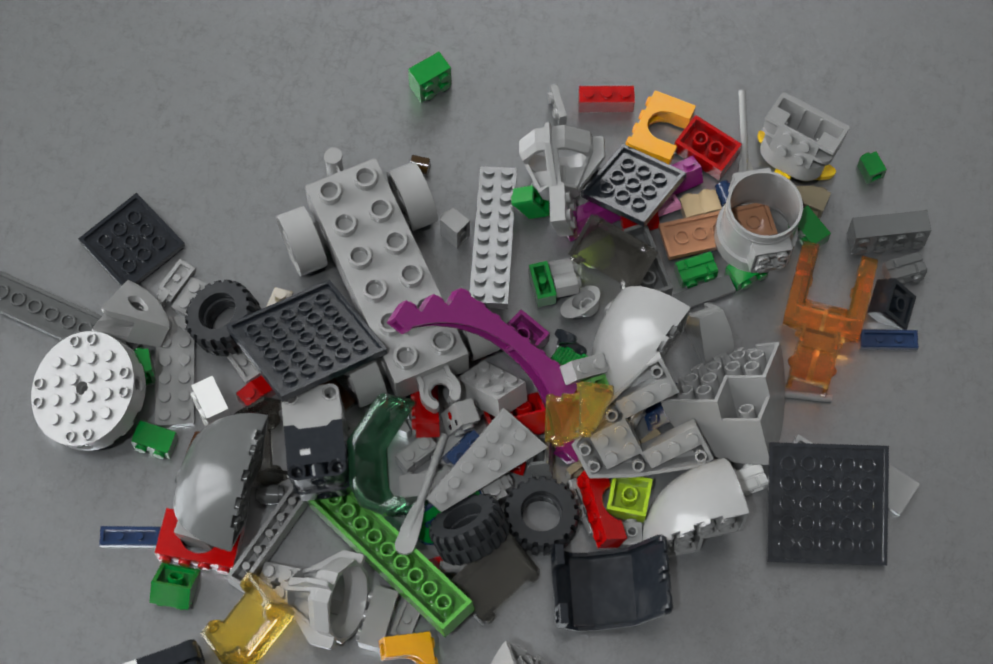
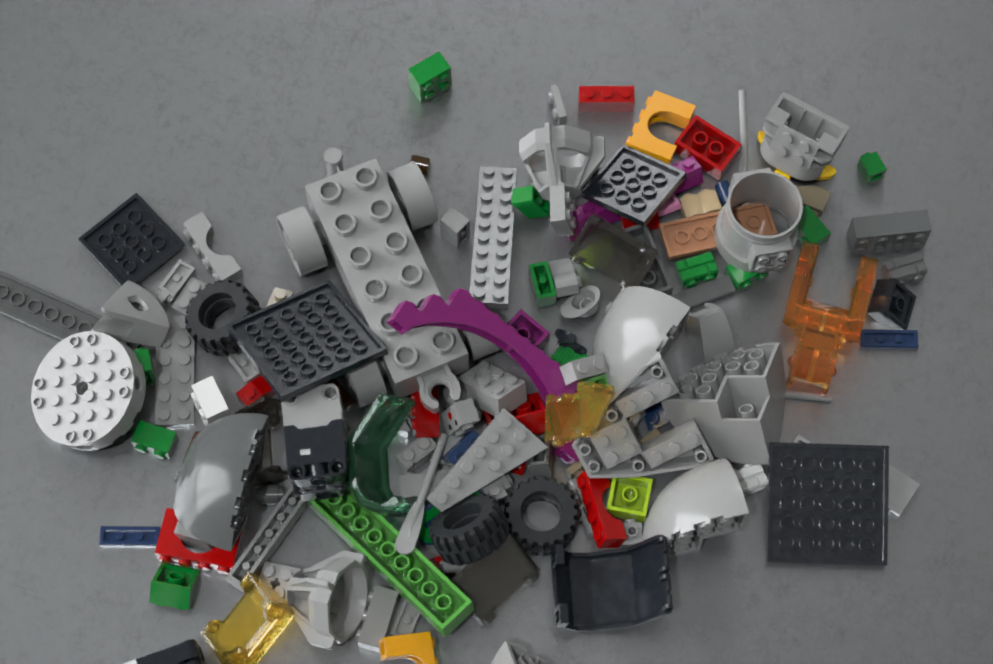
(200, 232): none -> light grey arch

